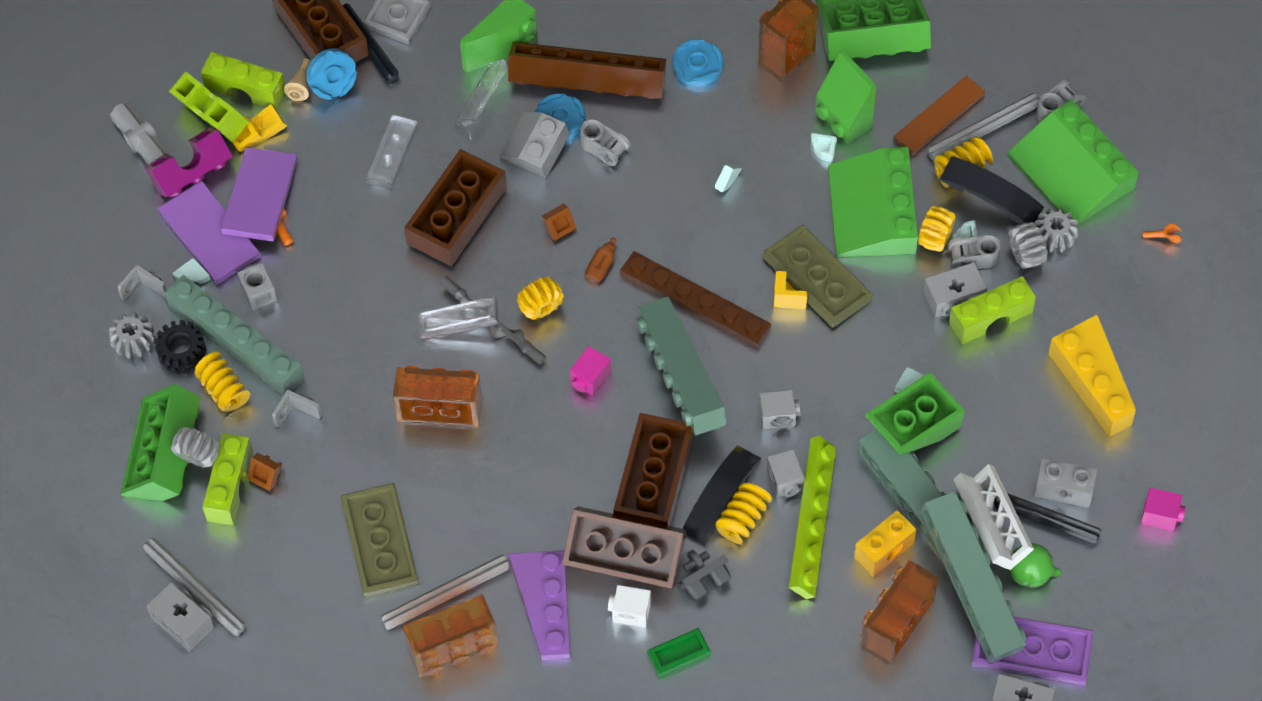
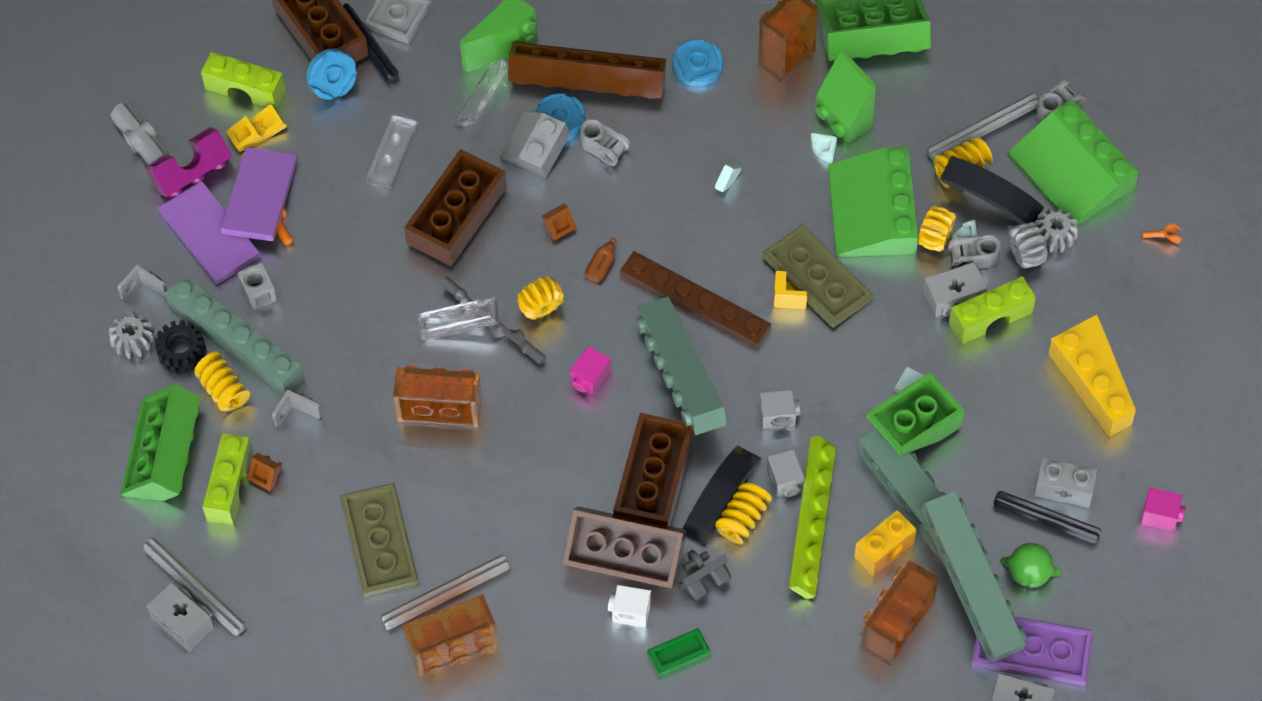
(192, 271): light aqua tile -> none
(195, 447): light grey gear -> none
(209, 107): lime arch -> none
(297, 86): tan cone -> none
(544, 596): medium lavender wing -> none
(939, 115): dark orange tile -> none
(985, 518): white fence -> none

